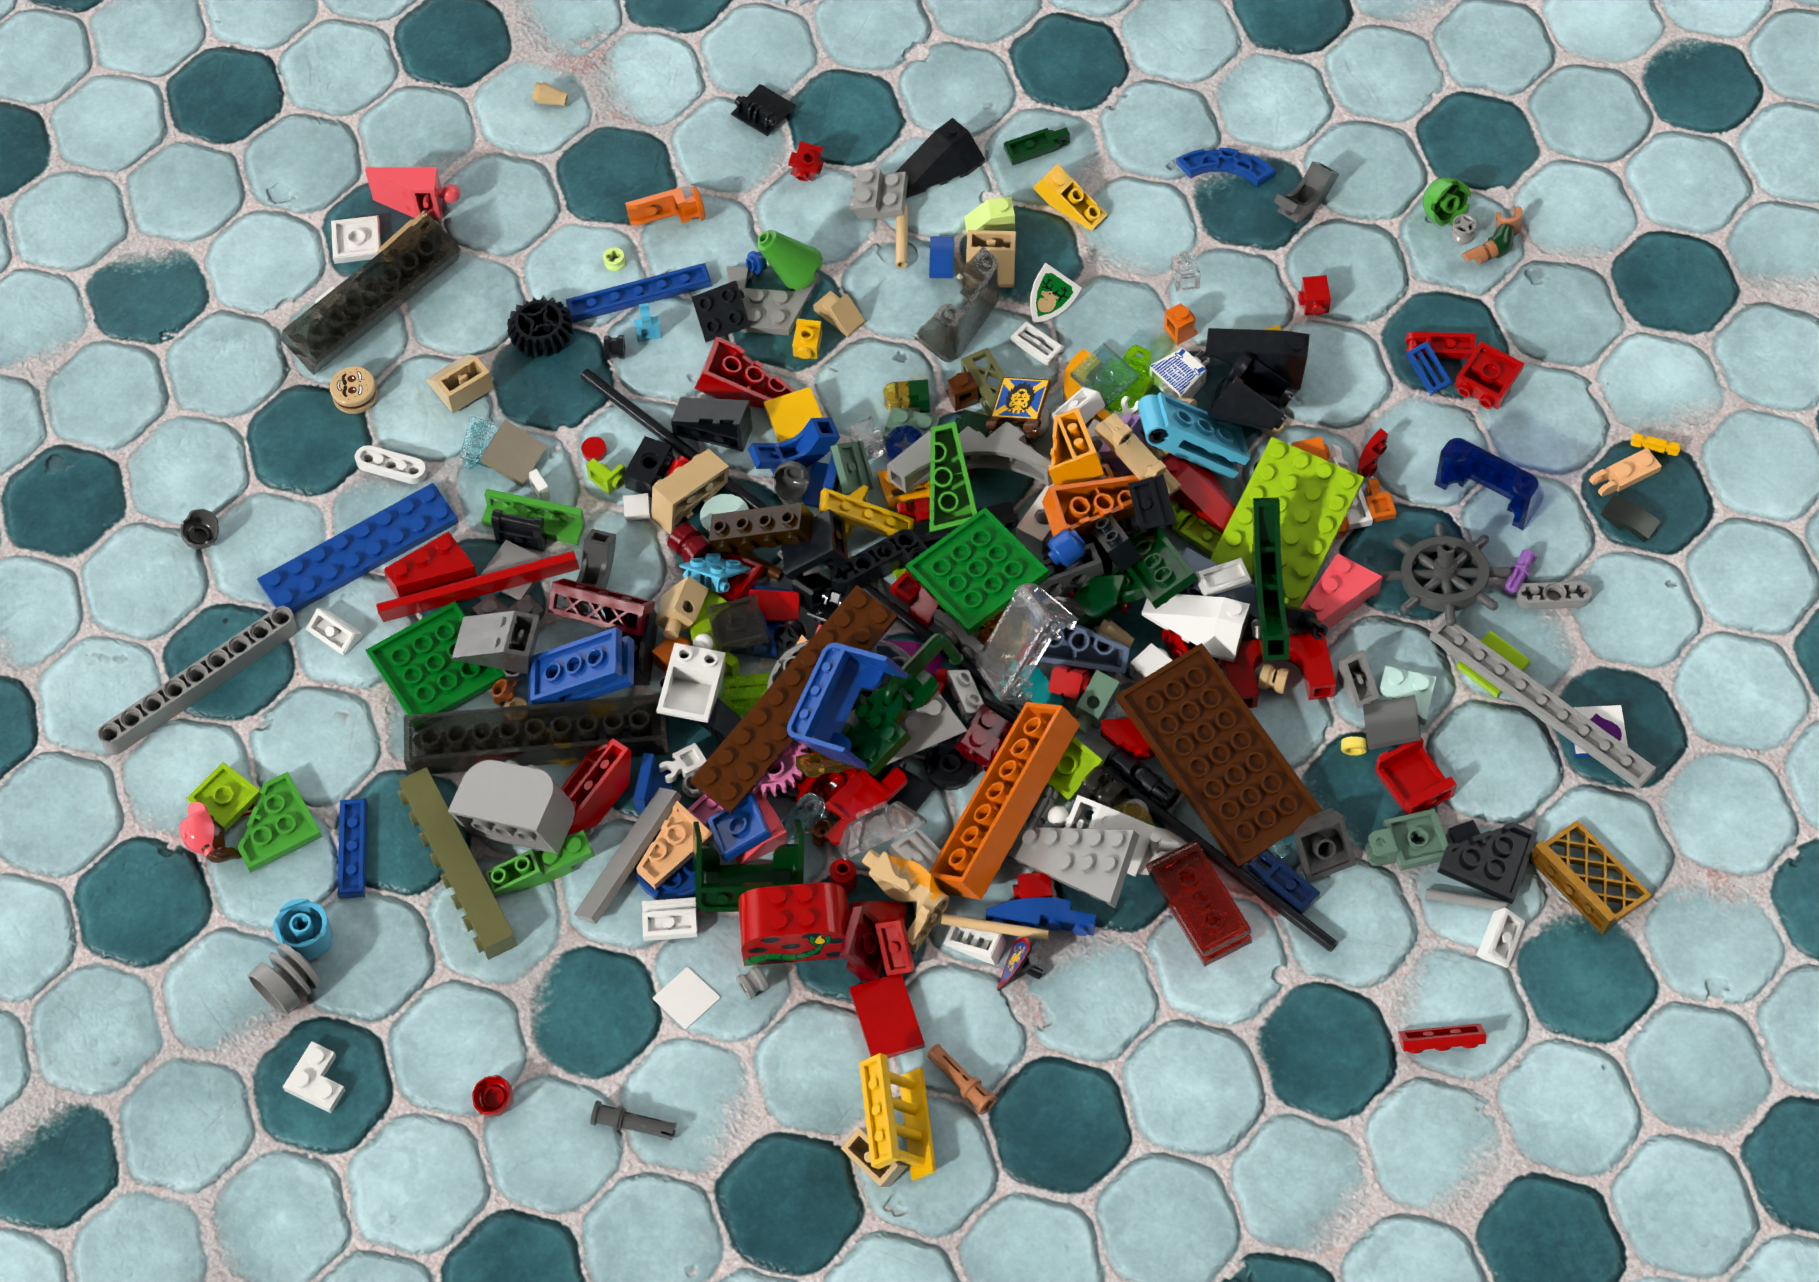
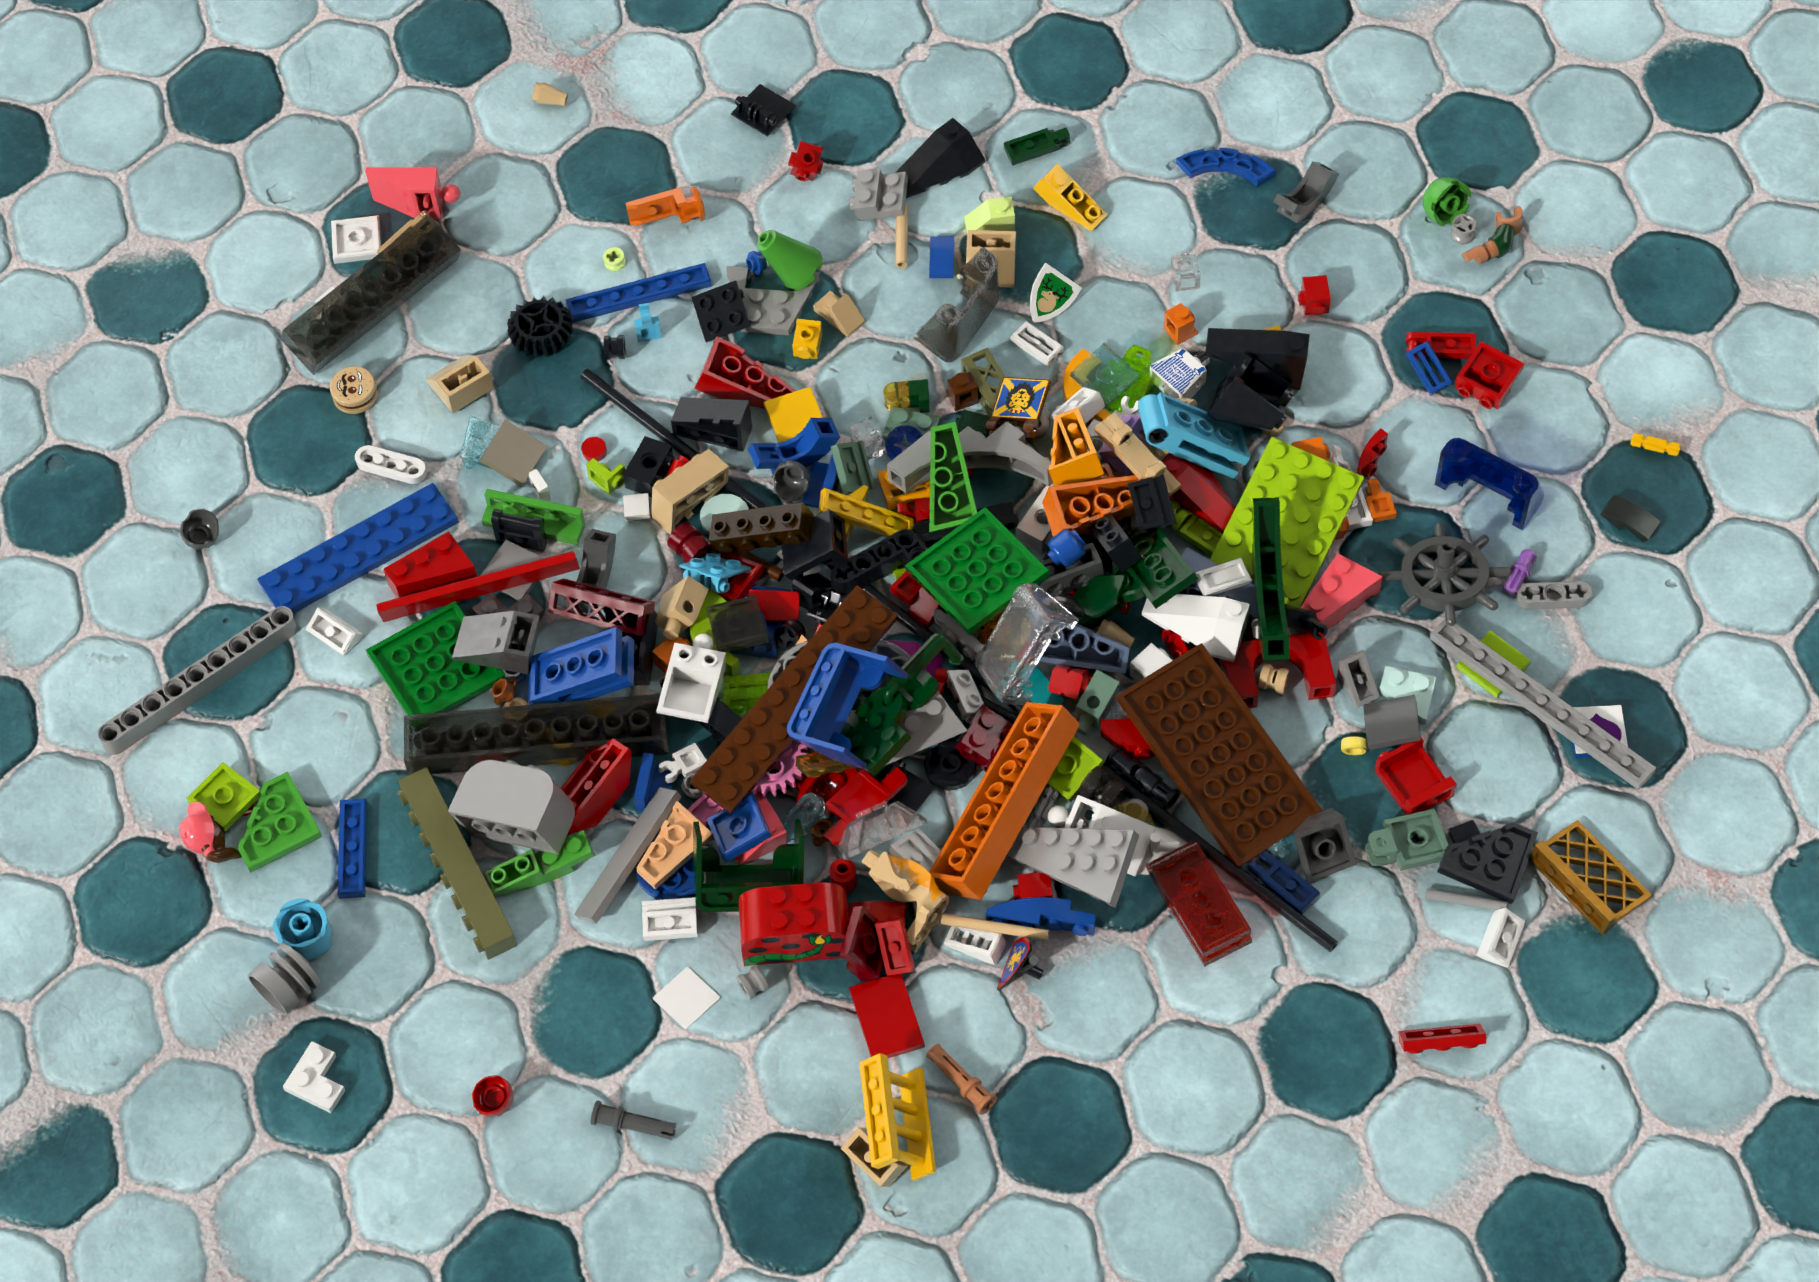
(1626, 472): light nougat hinge -> none

